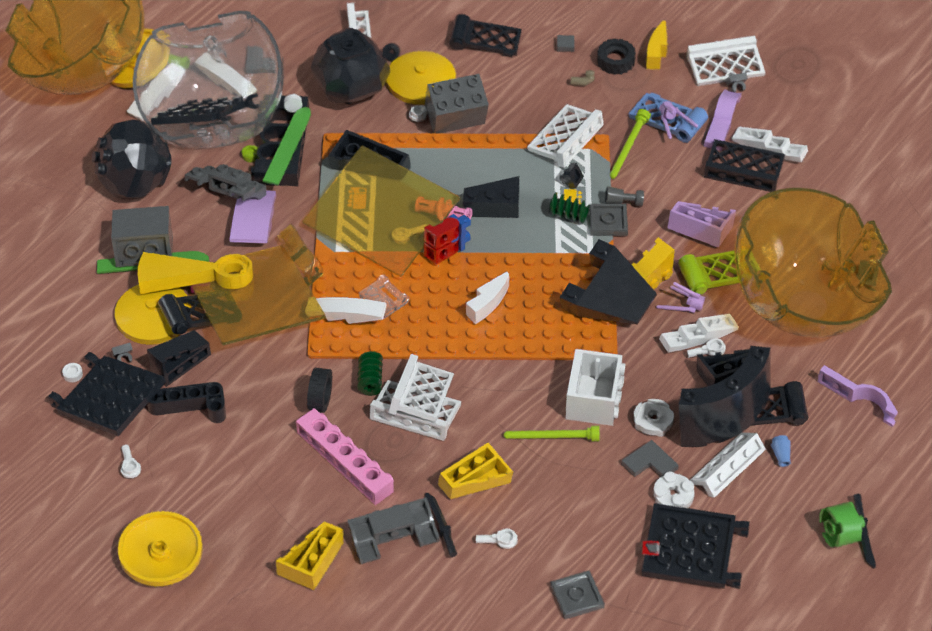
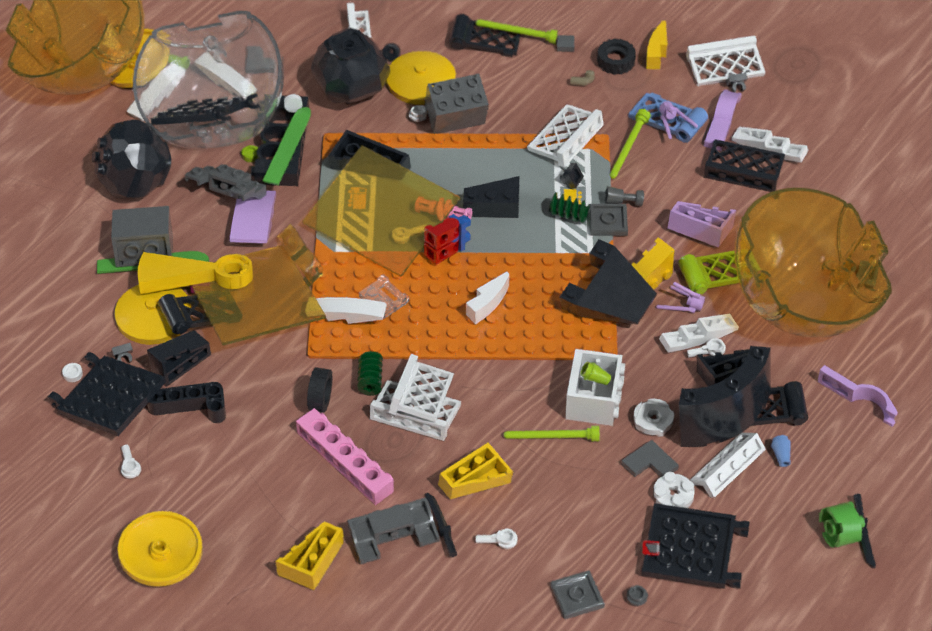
(550, 36): none -> lime piece
(594, 373): none -> lime cone
(637, 595): none -> dark grey plate

